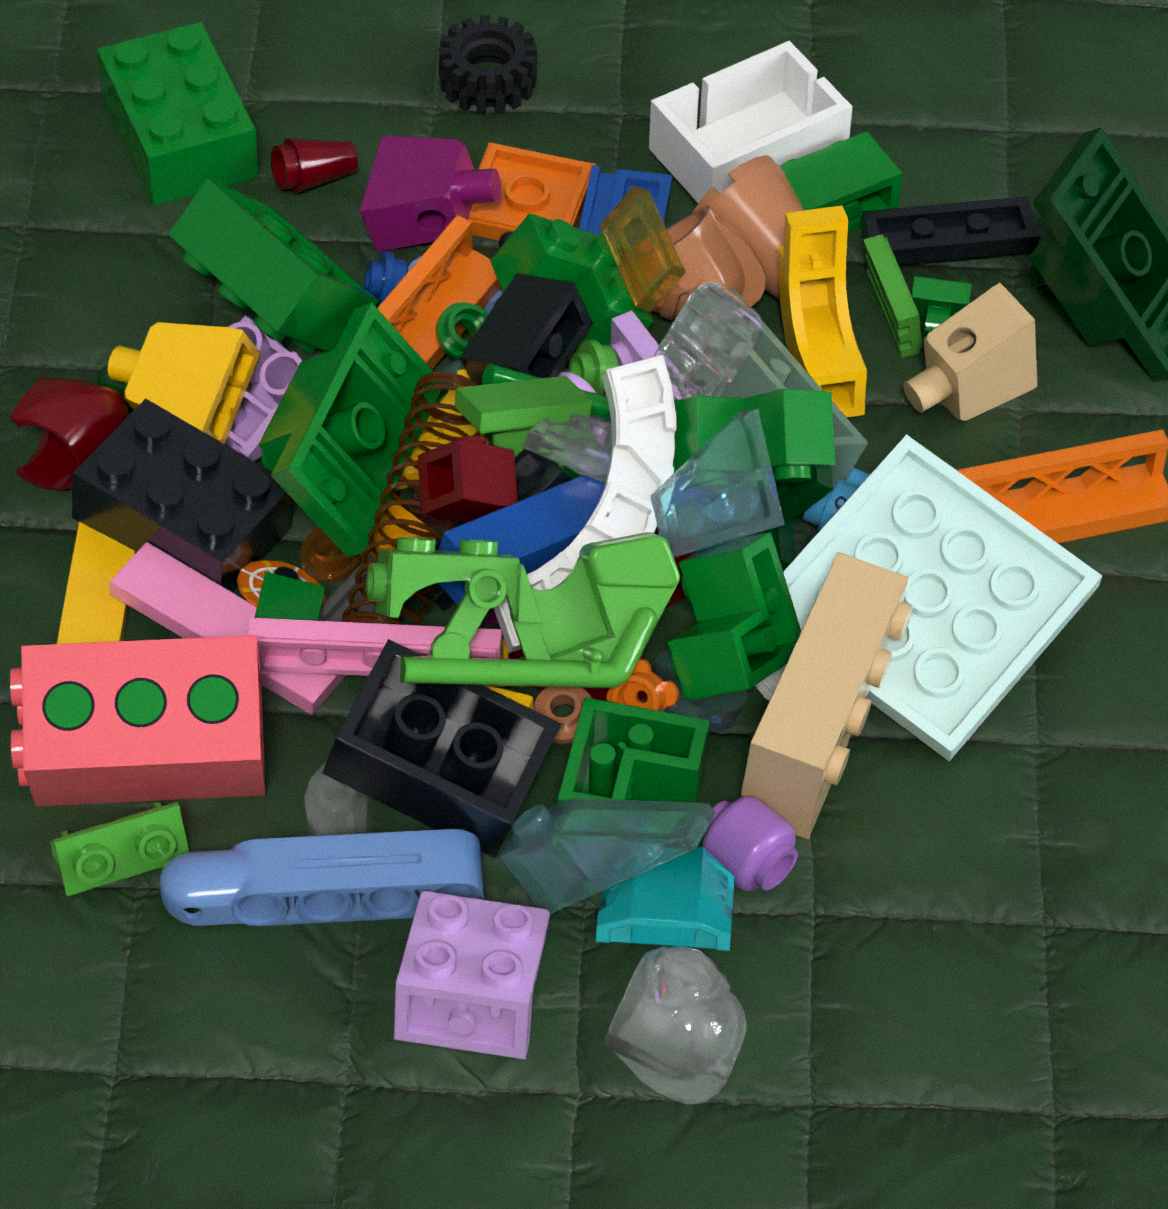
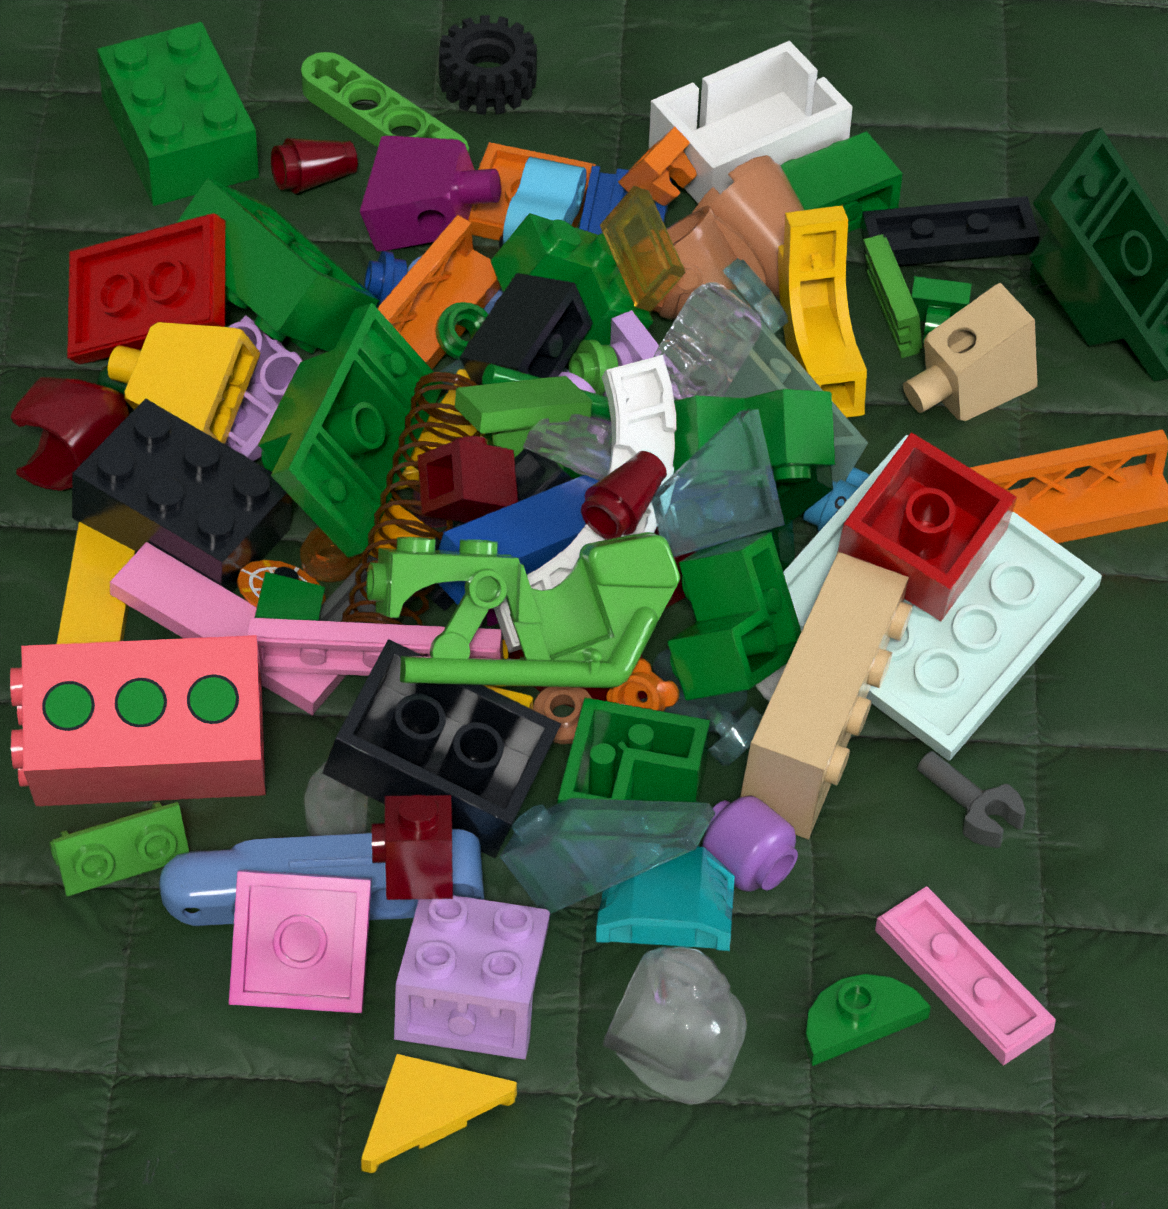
(144, 280): none -> red tile
(300, 941): none -> plate
(354, 85): none -> bright green beam
(415, 847): none -> dark red brick
(427, 1104): none -> yellow tile
(547, 191): none -> medium azure axle
(622, 497): none -> dark red cone
(658, 164): none -> orange tile
(734, 733): none -> clear light blue tile
(756, 294): none -> clear light blue tile
(860, 1012): none -> green plate
(928, 523): none -> red brick
(965, 975): none -> bright pink tile
(977, 803): none -> dark grey bar

